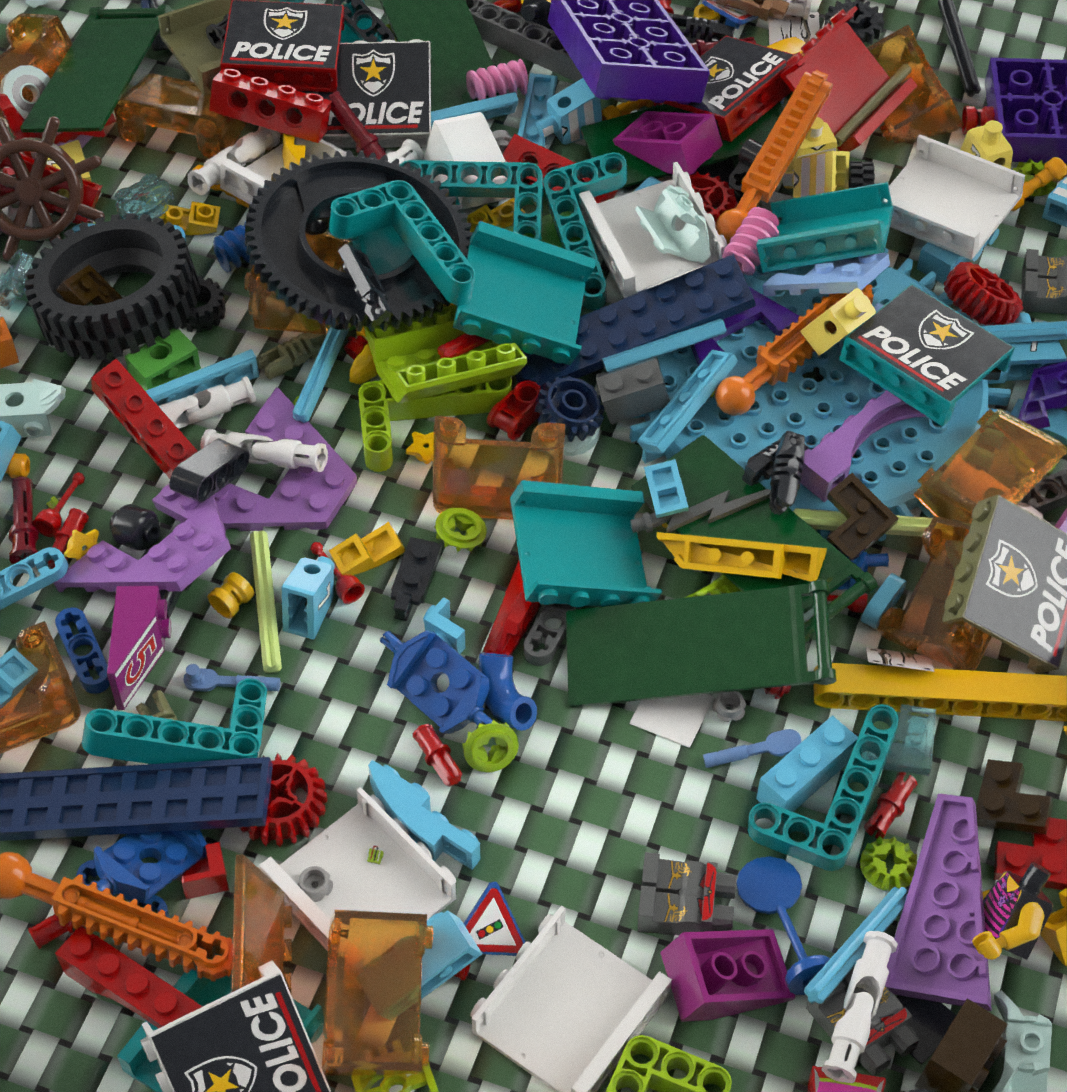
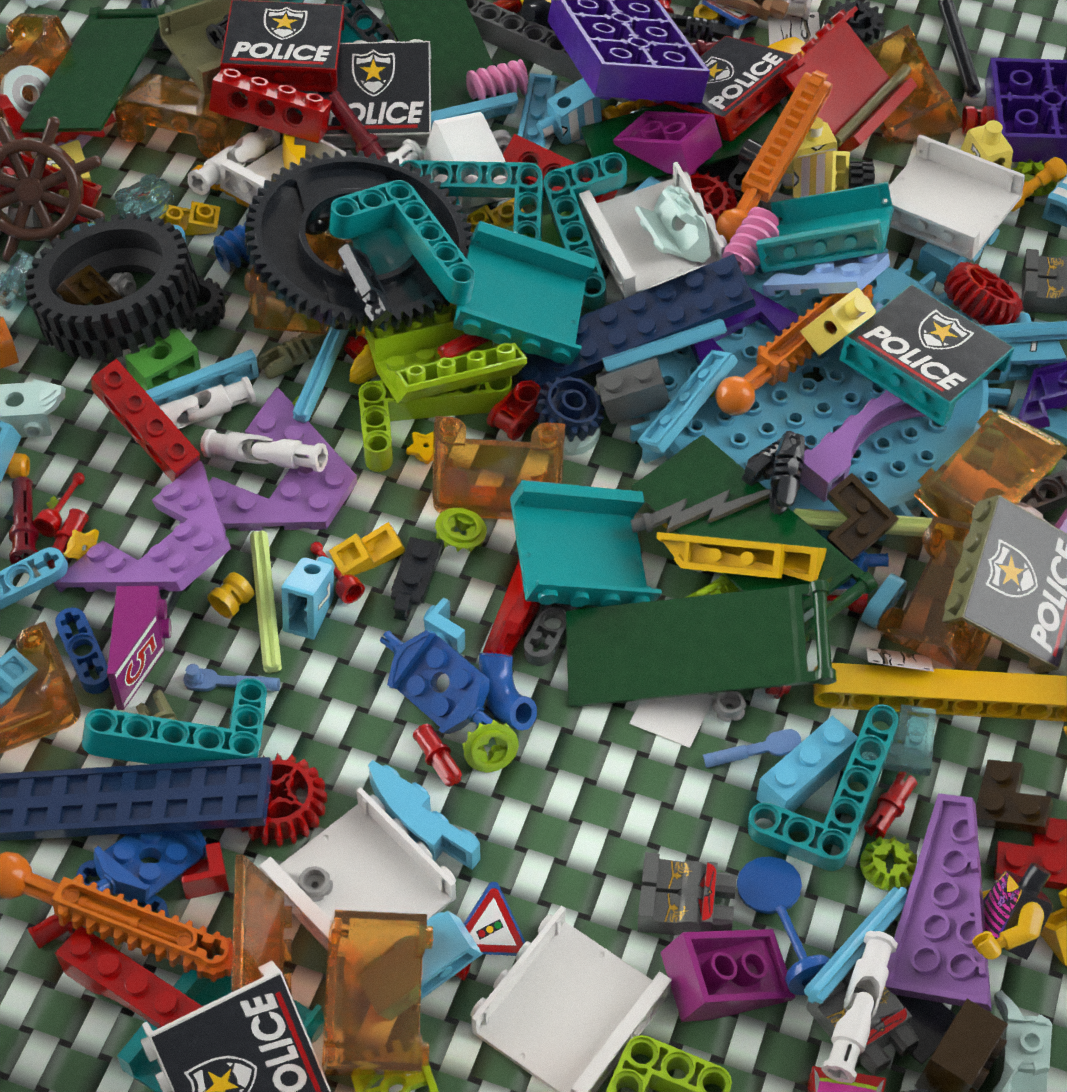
(123, 284): none -> light grey plate
(135, 527): black head -> none
(209, 470): black beam -> none
(375, 856): lime piece -> none
(666, 488): medium azure slope -> none

